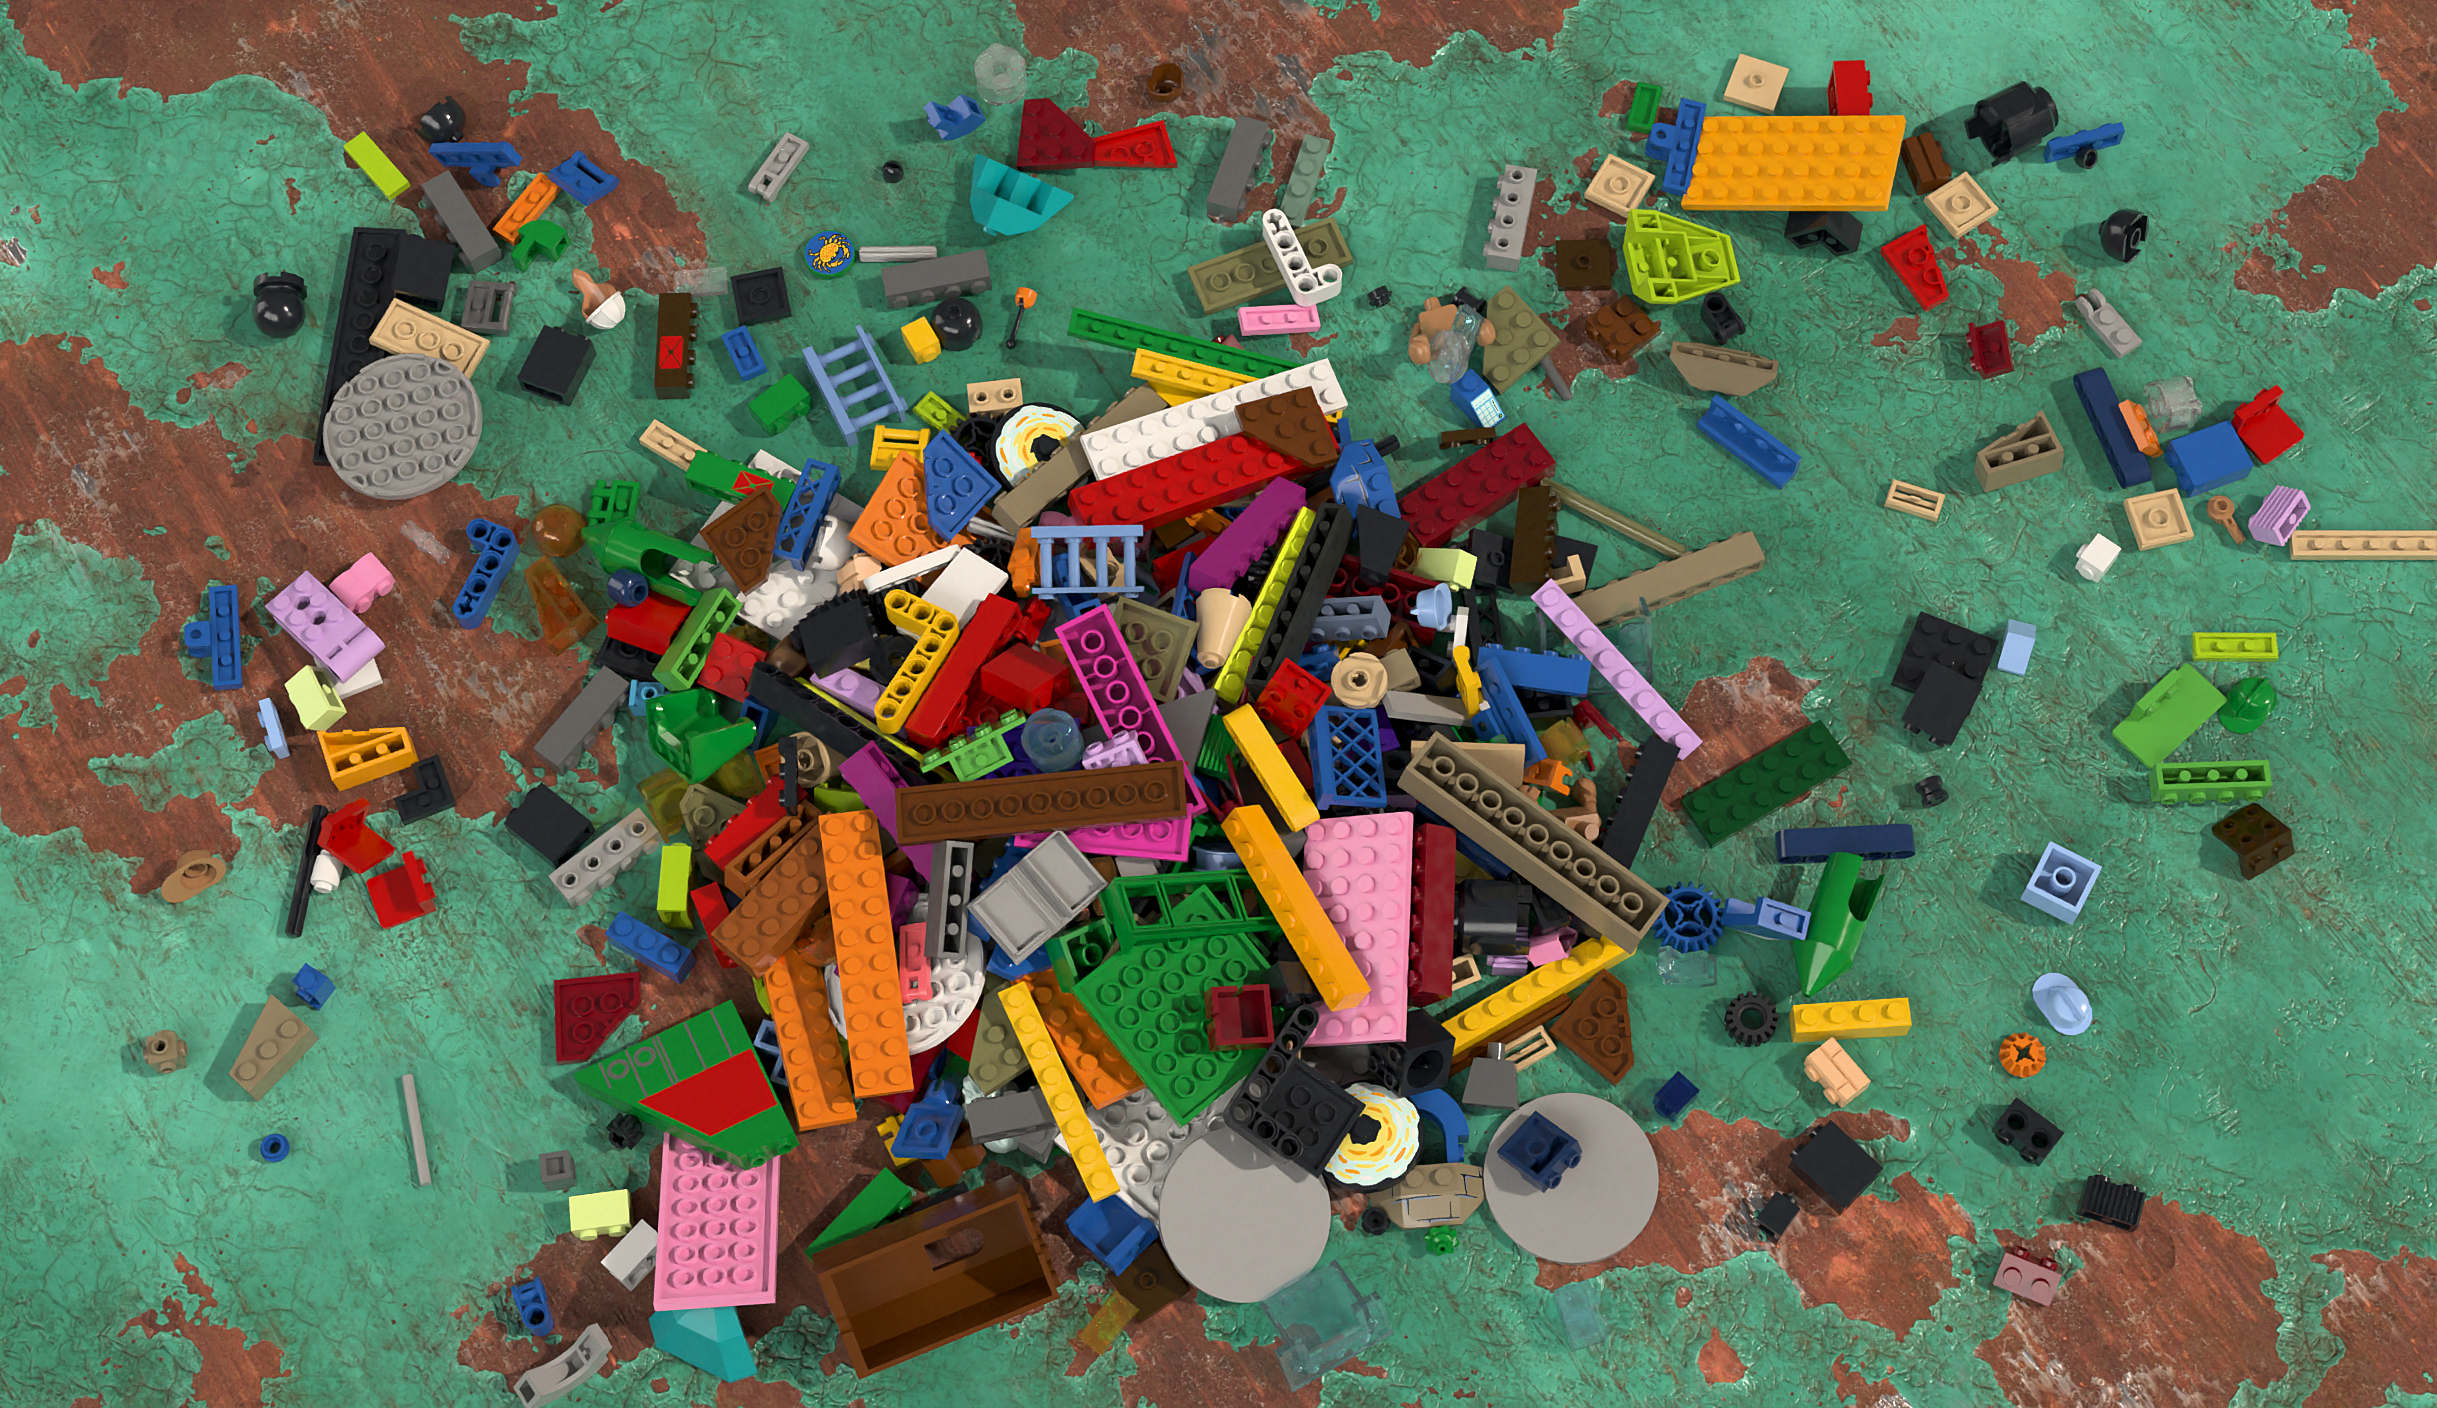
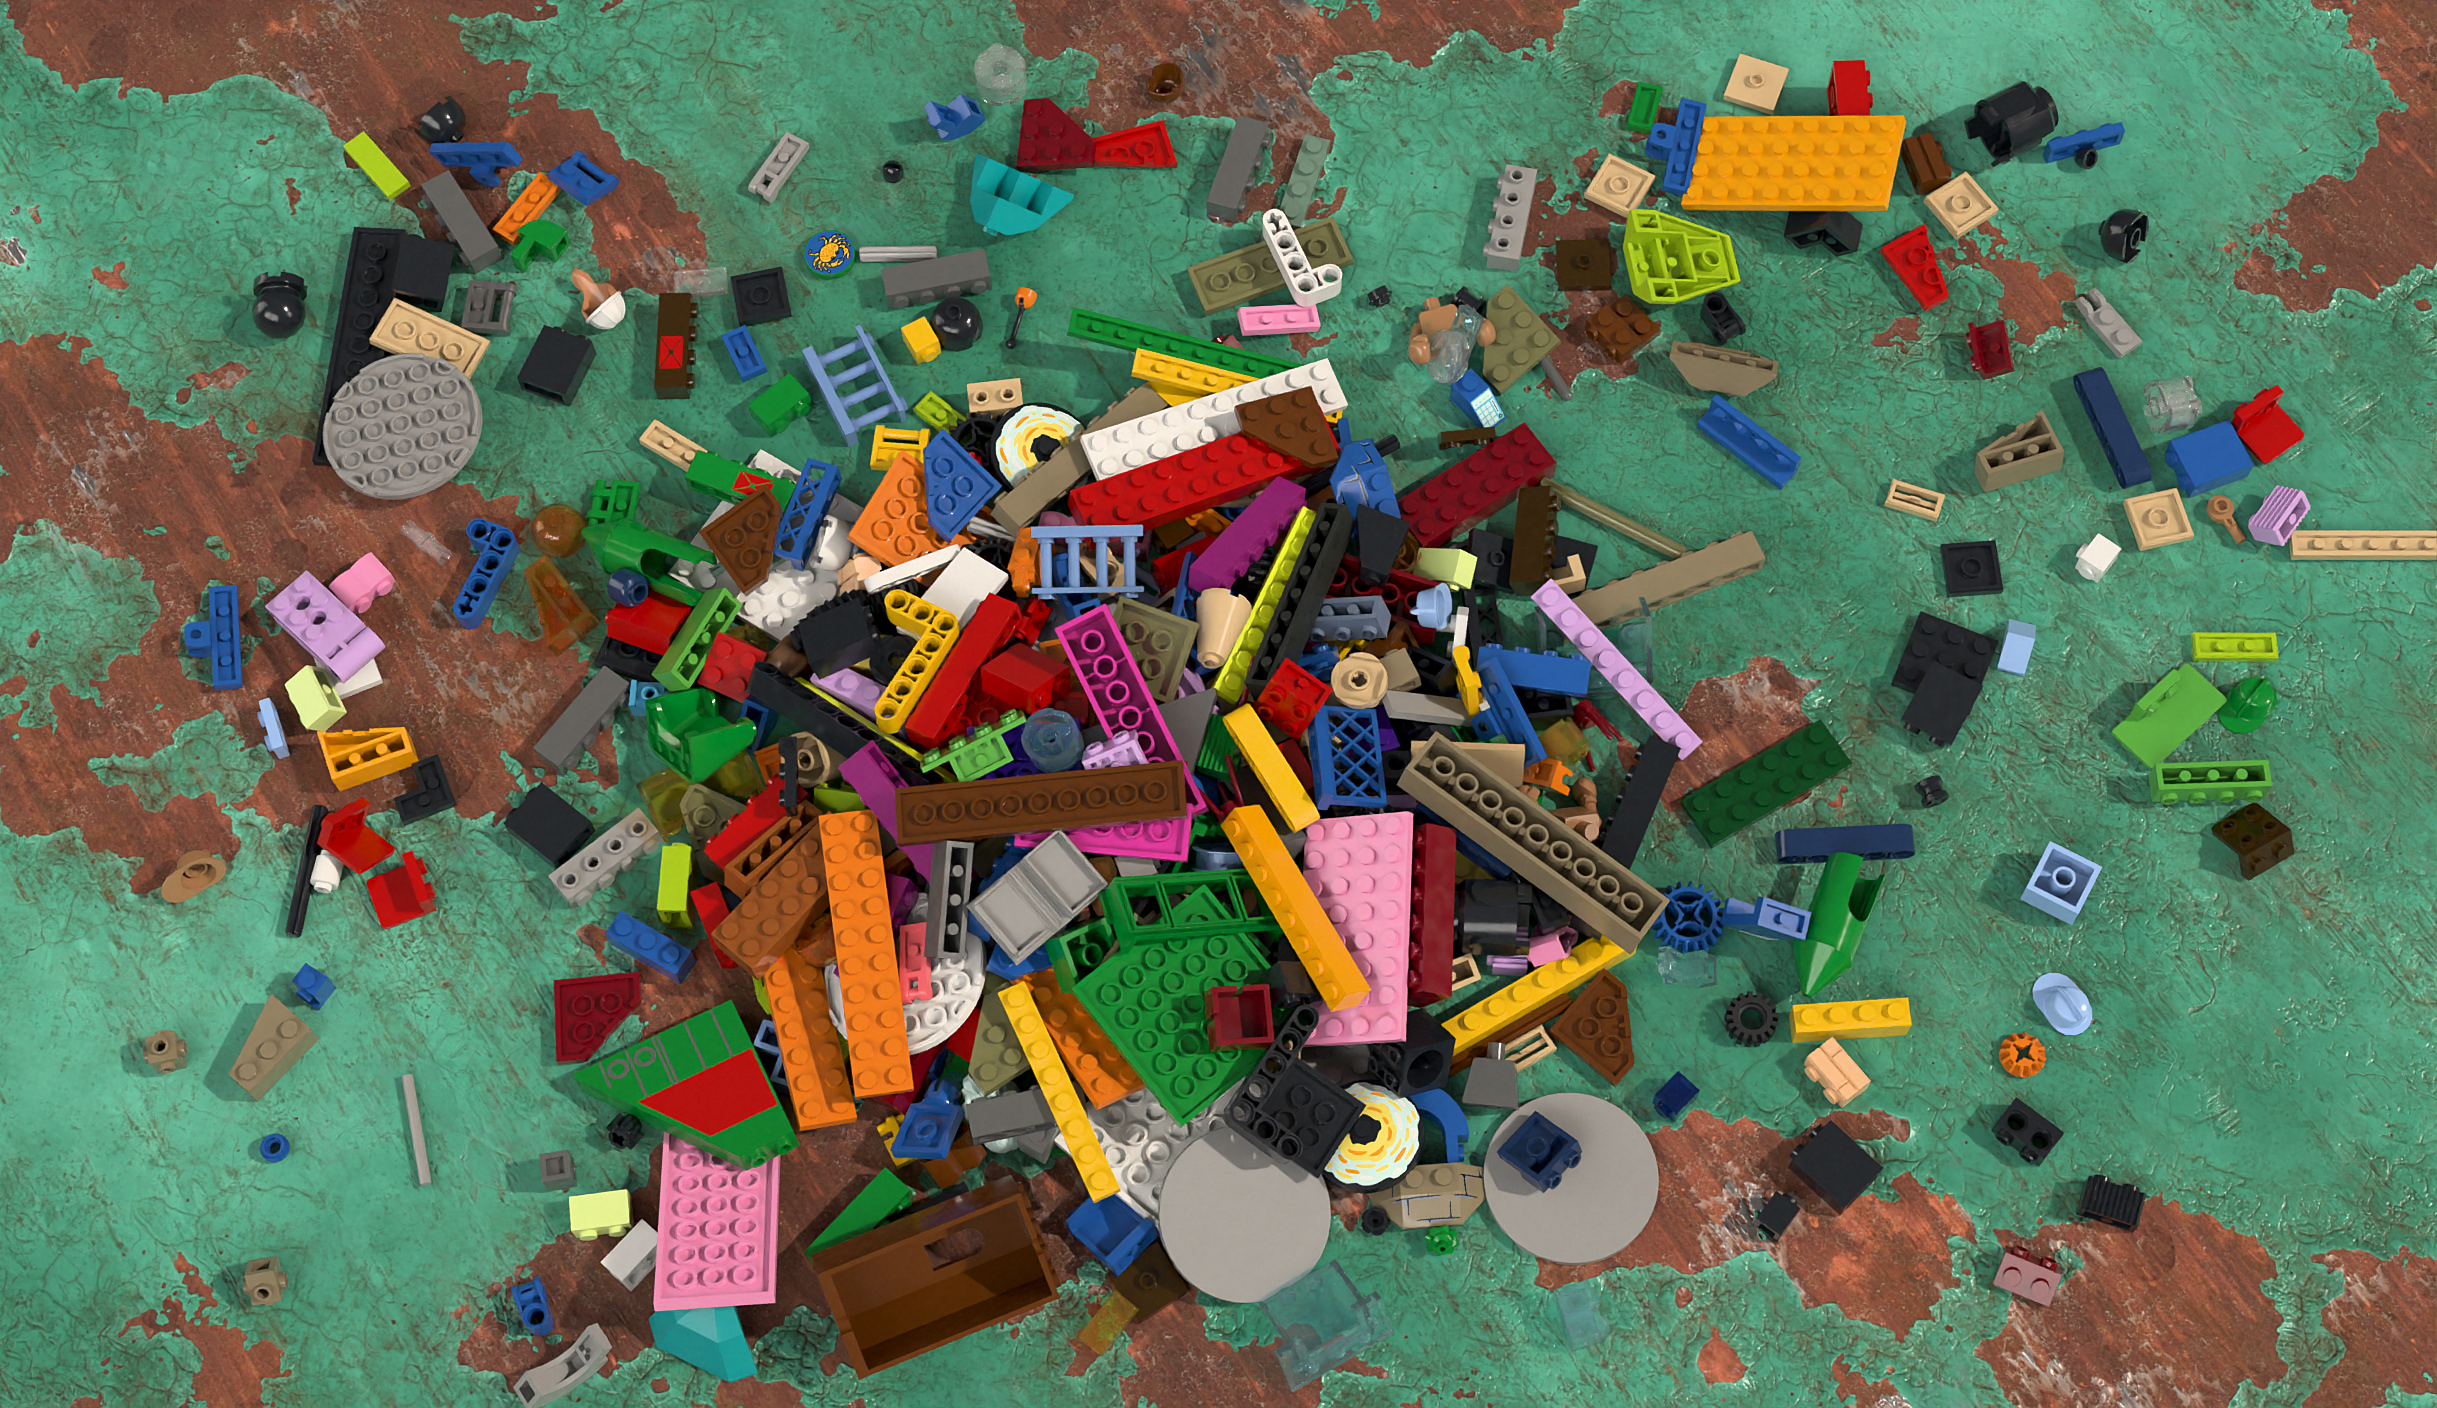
(265, 1281): none -> dark tan brick
(1971, 568): none -> black tile
(2140, 428): orange plate -> none

